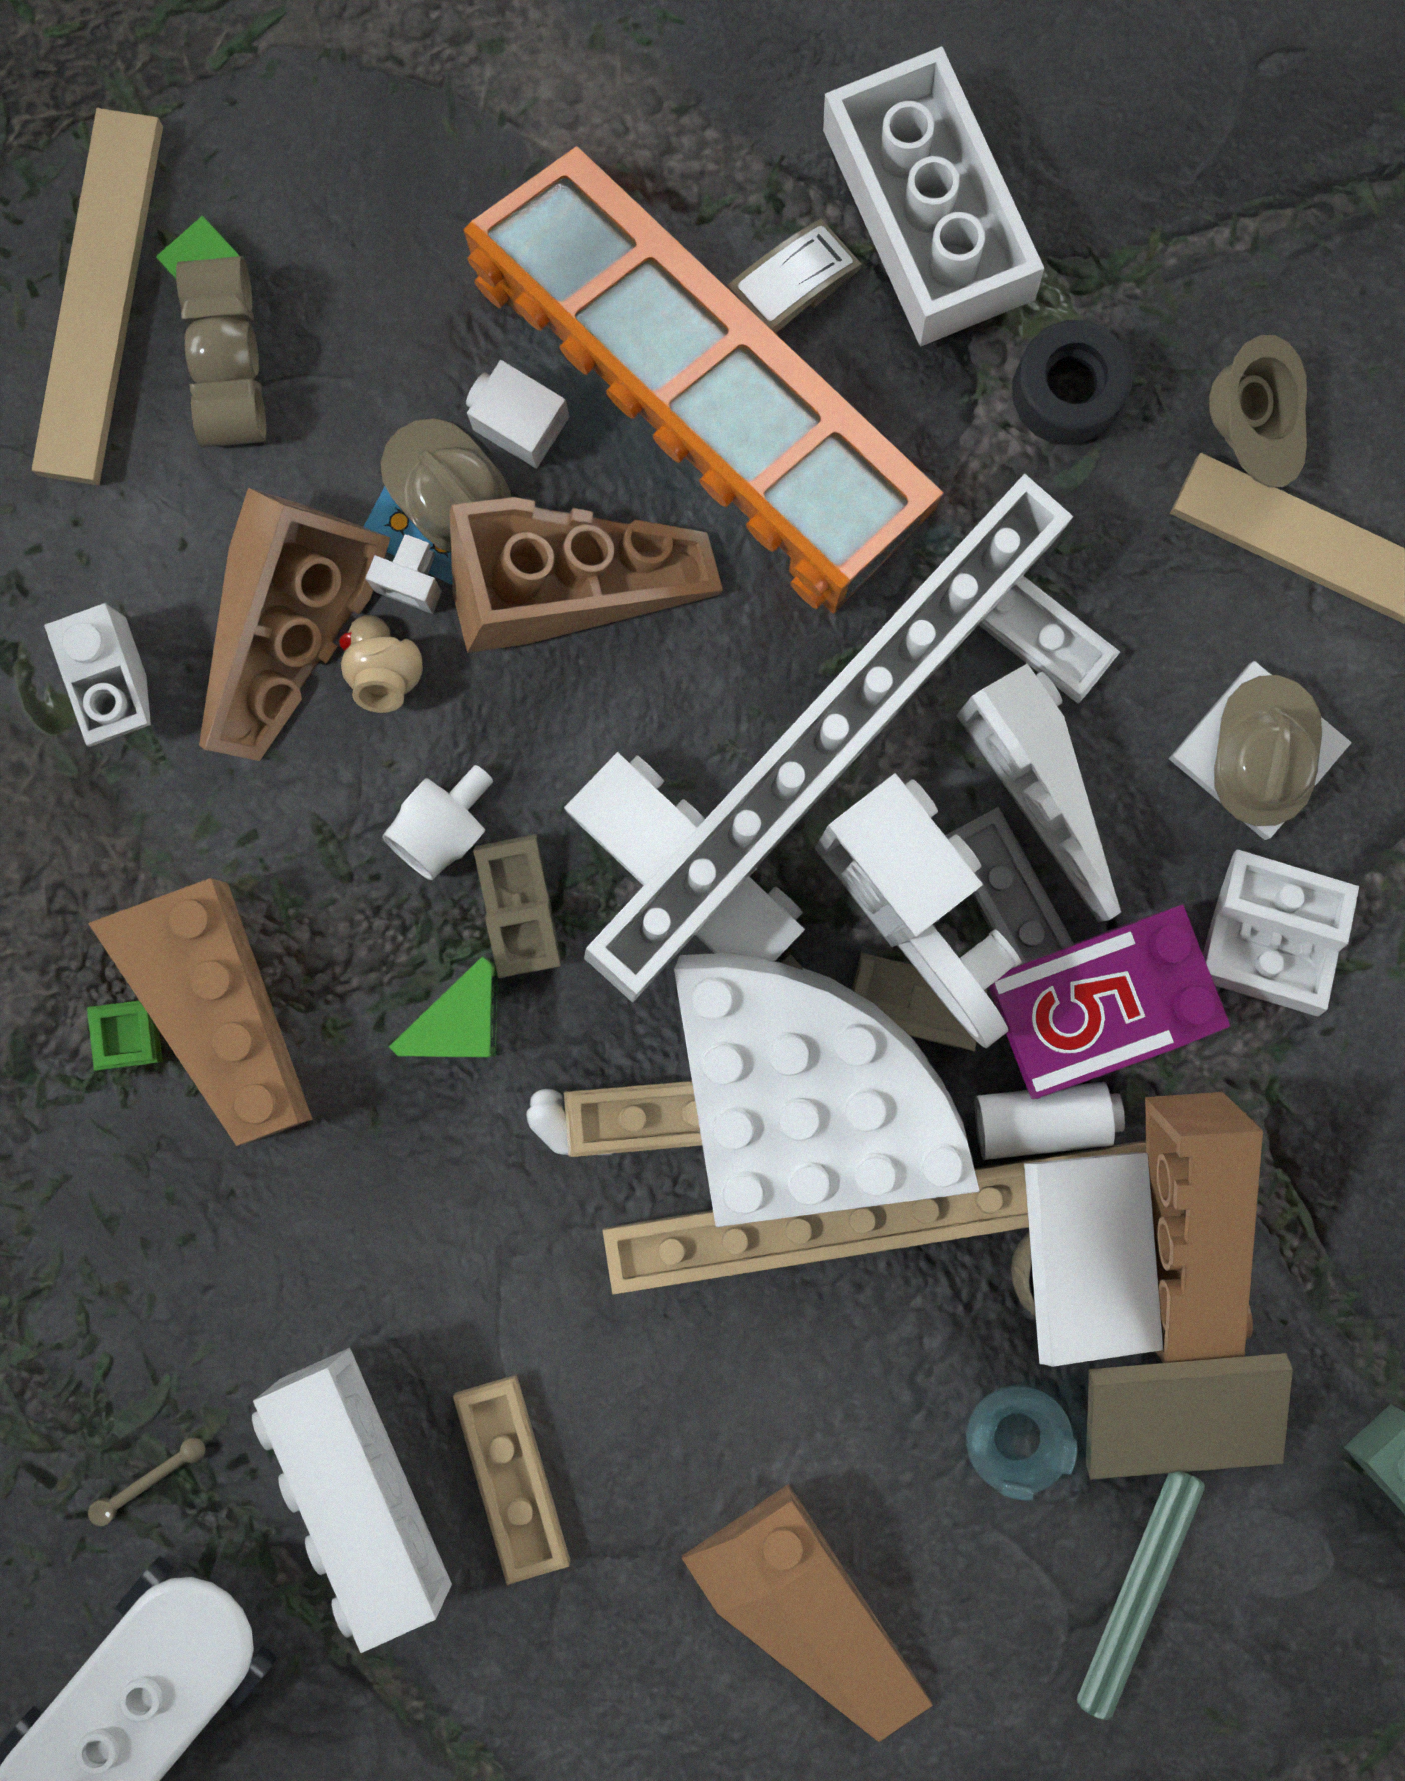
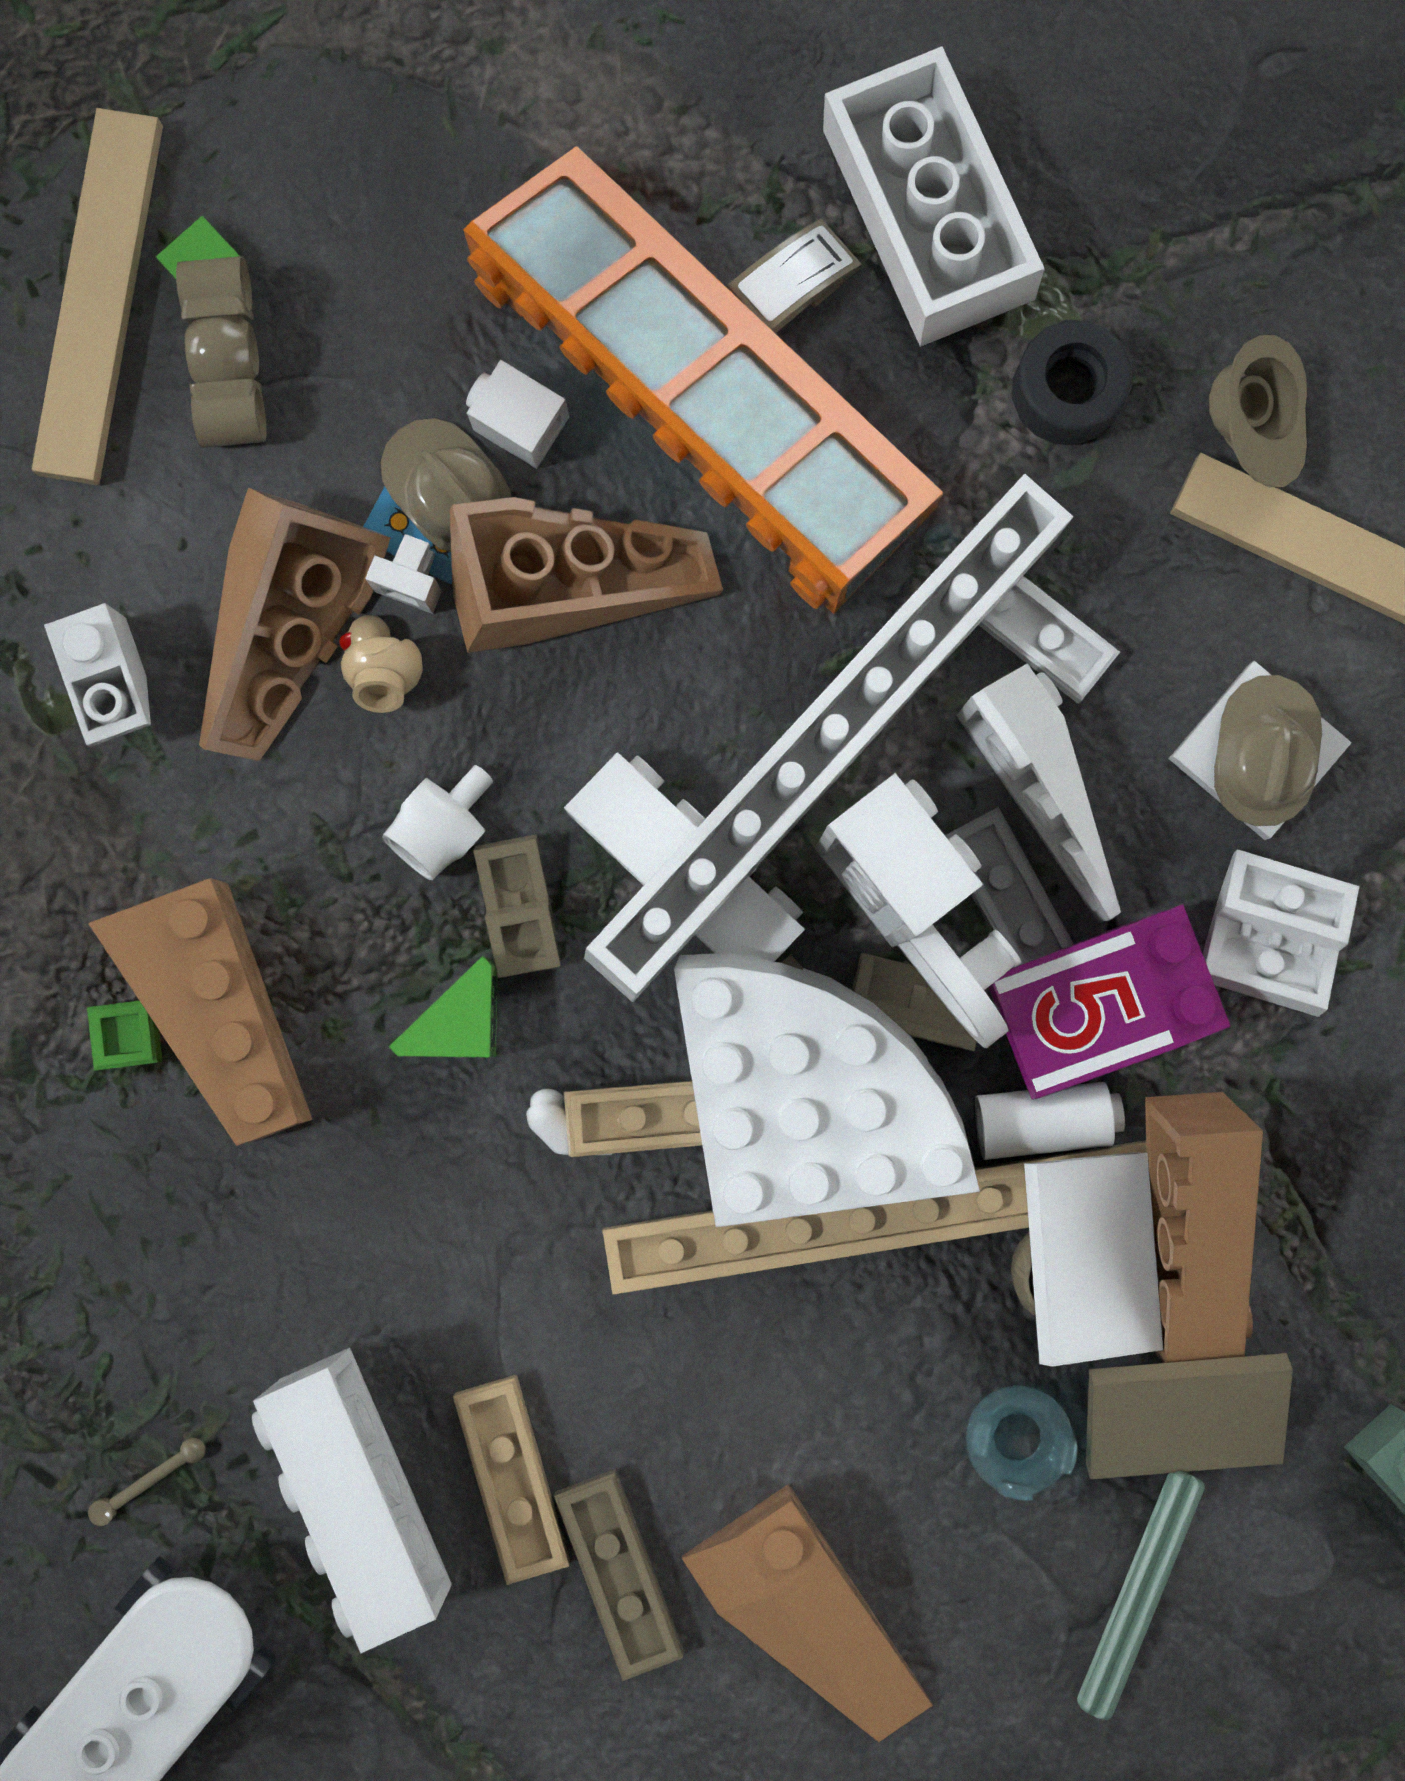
(619, 1574): none -> dark tan tile

